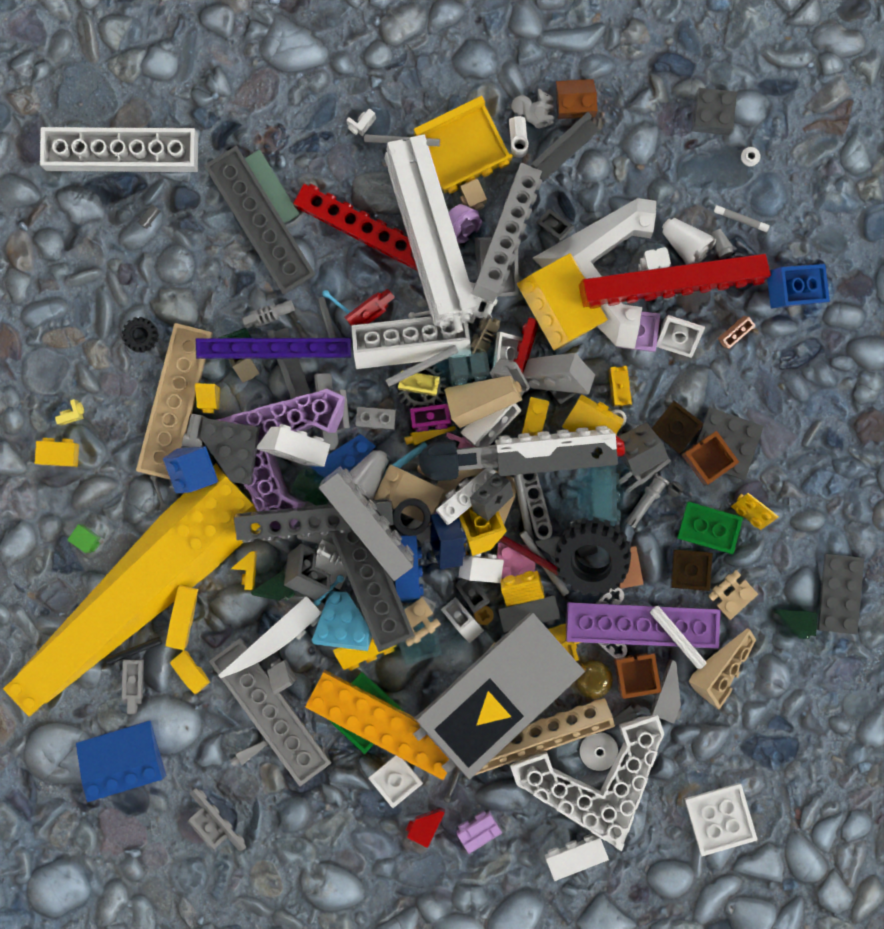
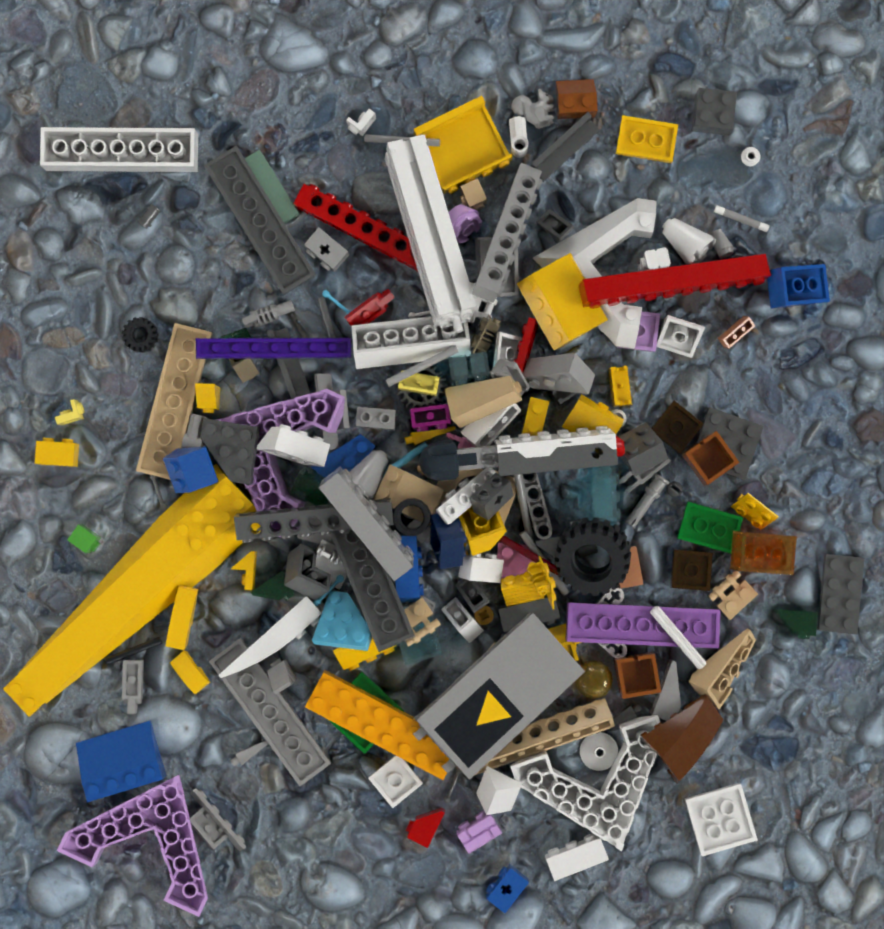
(157, 809): none -> lavender wedge
(321, 240): none -> light grey brick
(497, 792): none -> white slope
(505, 898): none -> blue brick
(543, 583): none -> yellow hinge
(646, 139): none -> yellow plate
(684, 736): none -> reddish brown wedge
(763, 552): none -> clear orange brick

